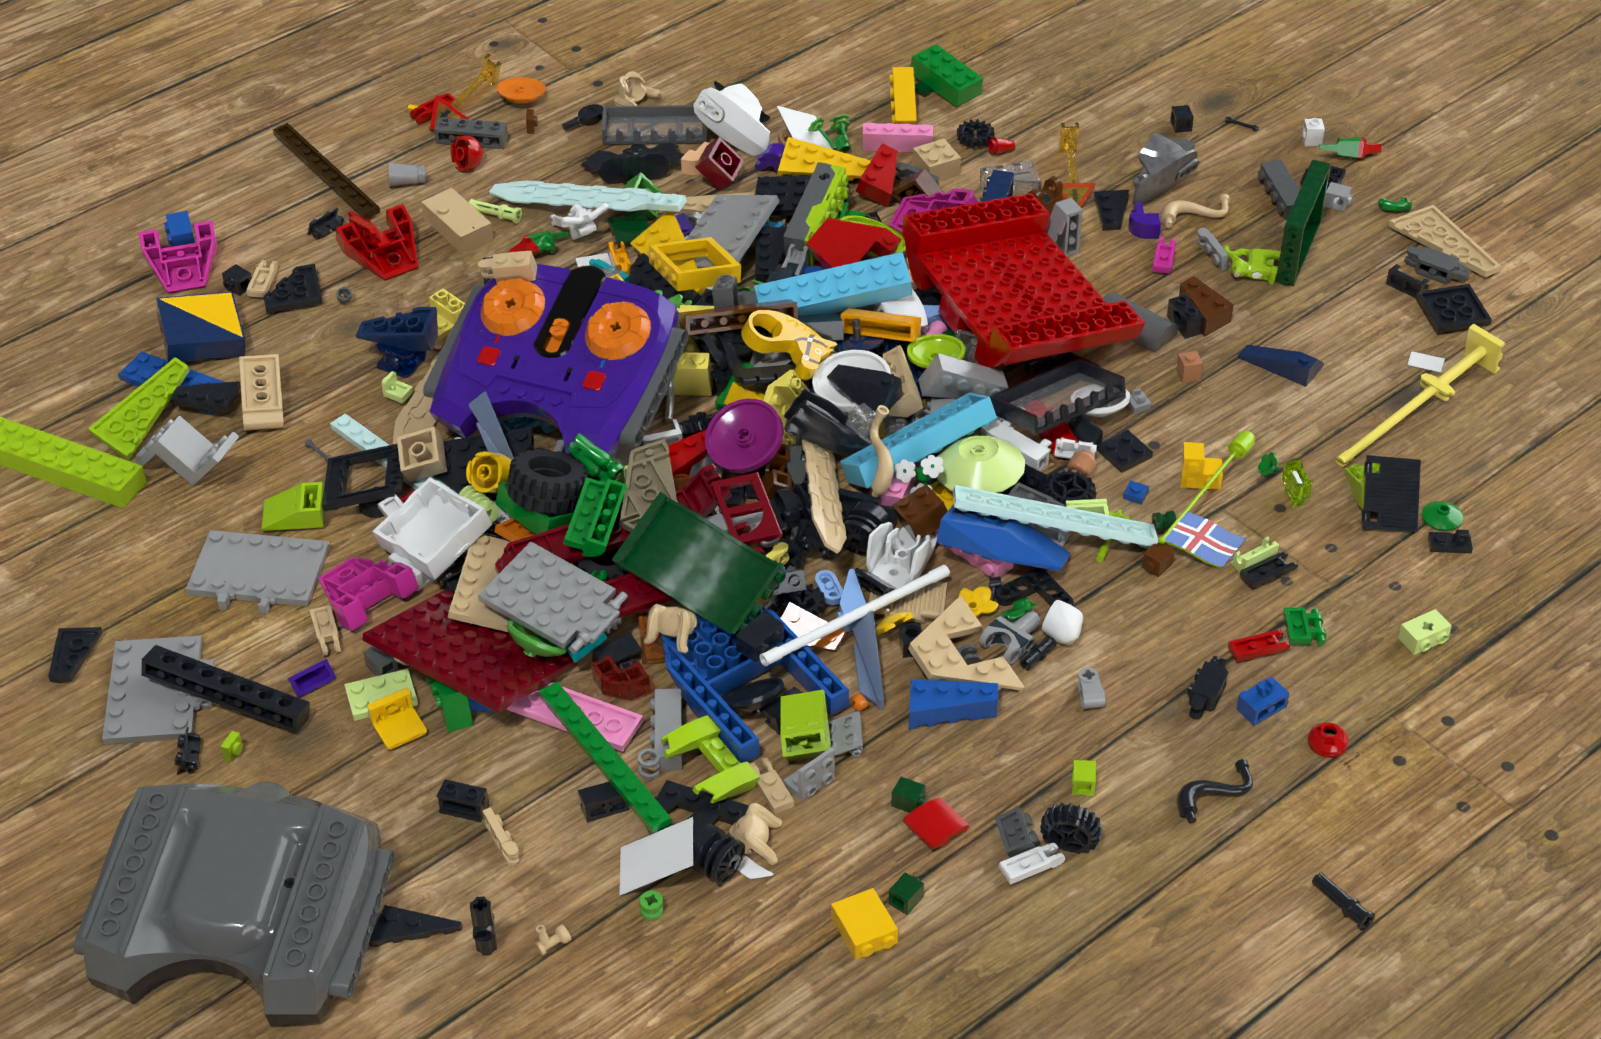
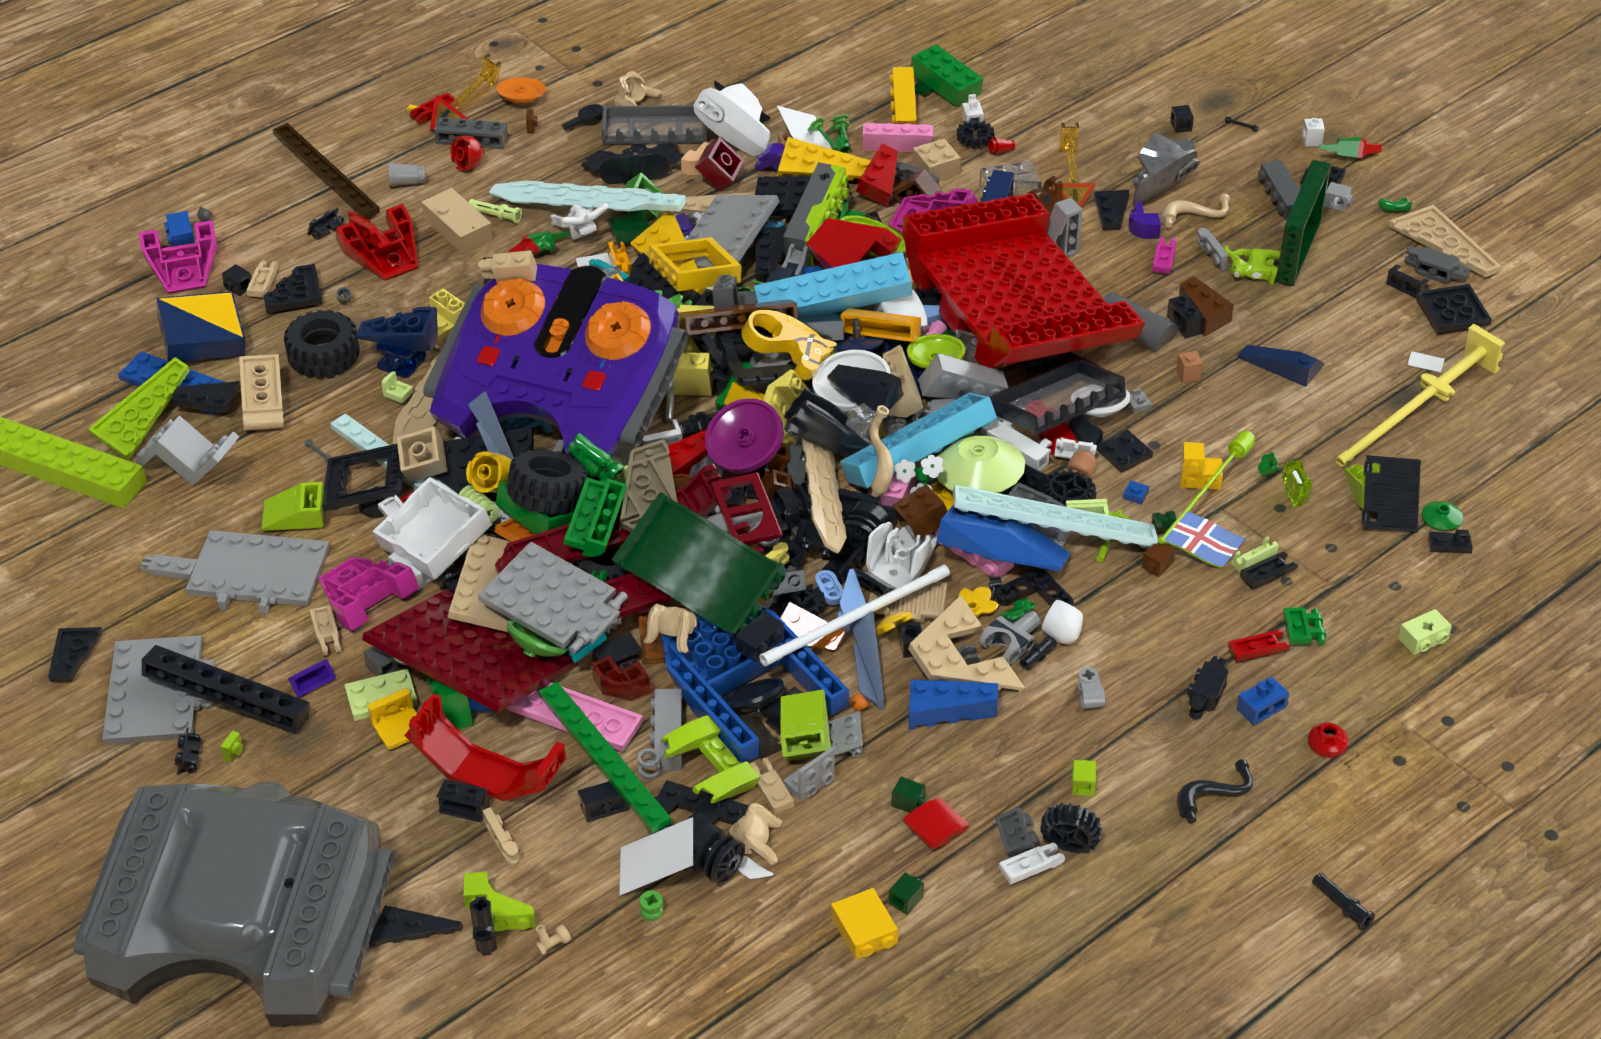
(168, 566): none -> light grey hinge
(204, 214): none -> dark grey hinge
(325, 359): none -> black tyre
(473, 765): none -> red panel
(508, 912): none -> lime arch
(767, 743): none -> clear smoke hinge
(845, 560): none -> black bracket
(972, 110): none -> white brick

